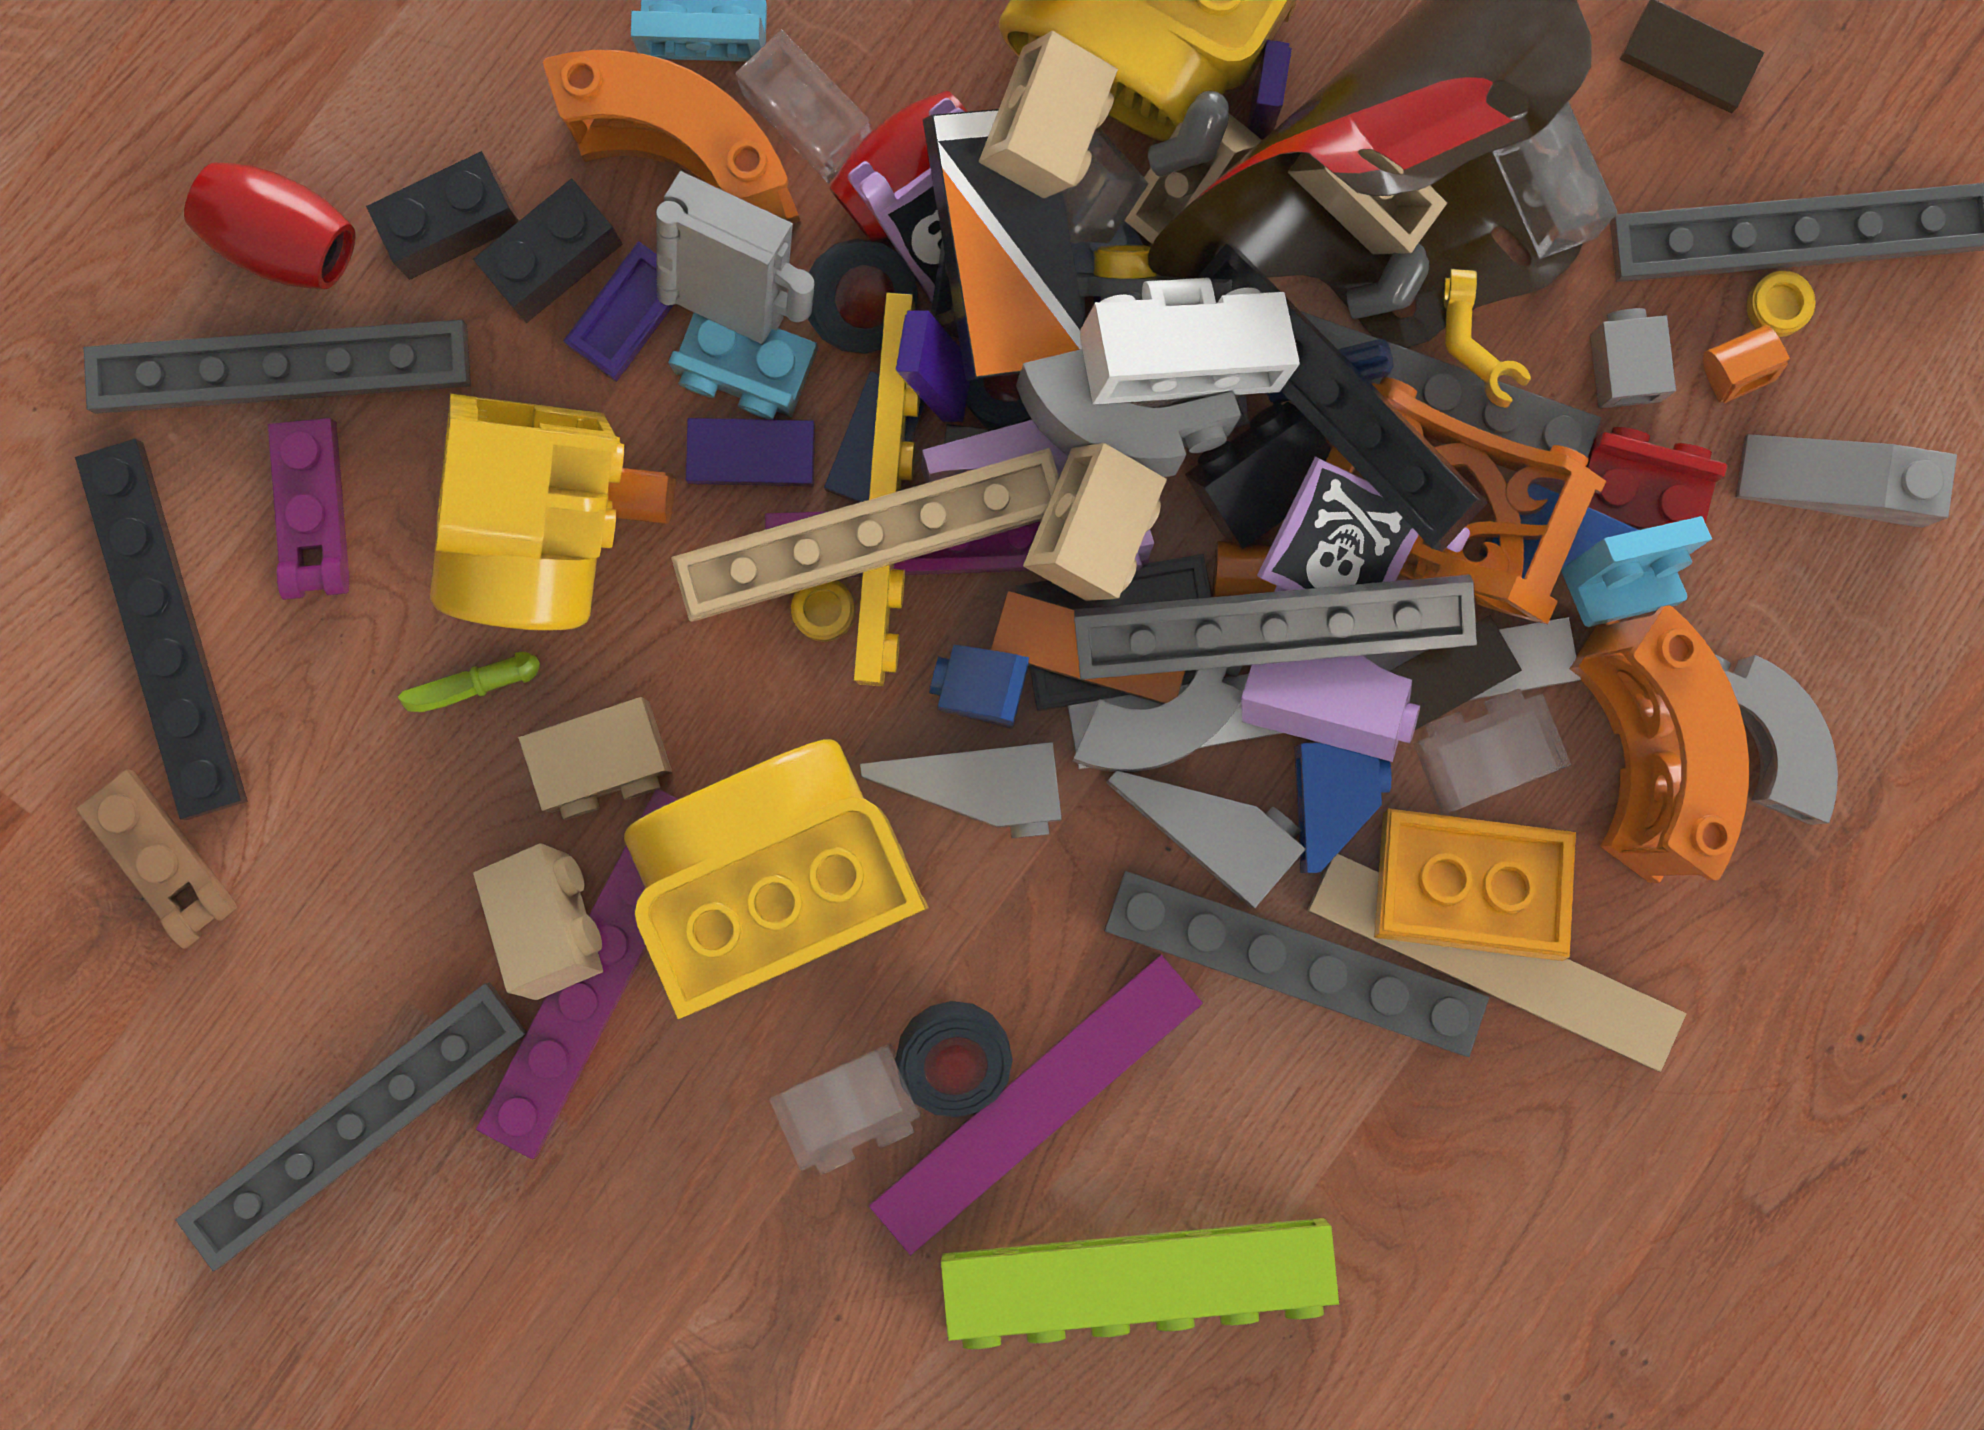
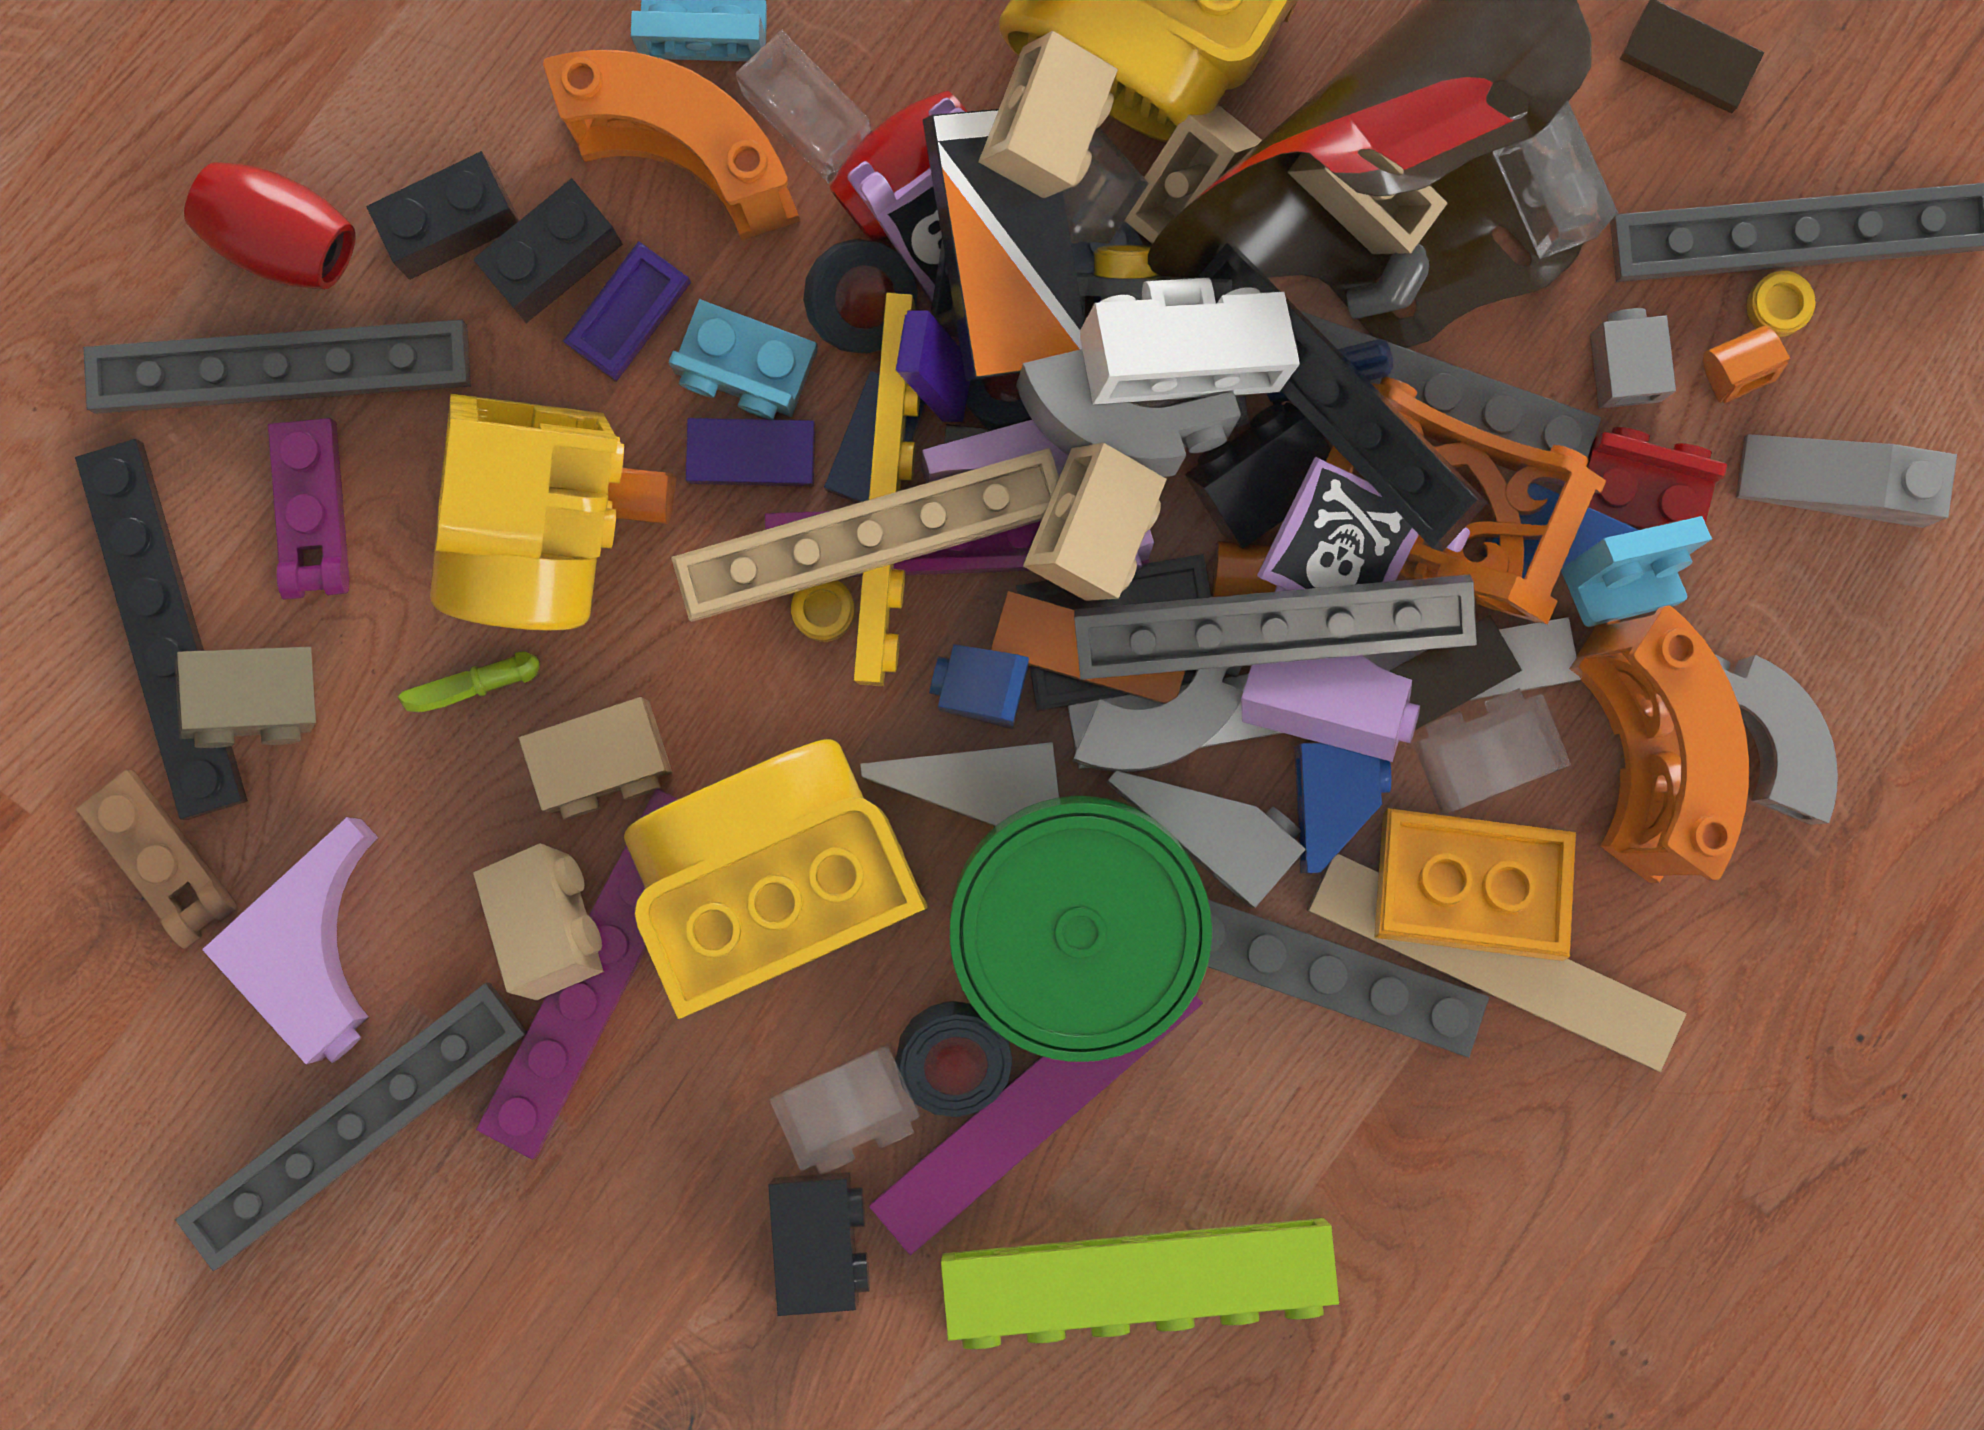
(245, 695): none -> dark tan brick
(287, 949): none -> lavender arch
(728, 260): light grey piece -> none
(816, 1243): none -> black brick
(1080, 929): none -> green brick
(1197, 138): dark grey arm -> none
(1269, 88): dark purple tile -> none
(1459, 301): yellow arm -> none

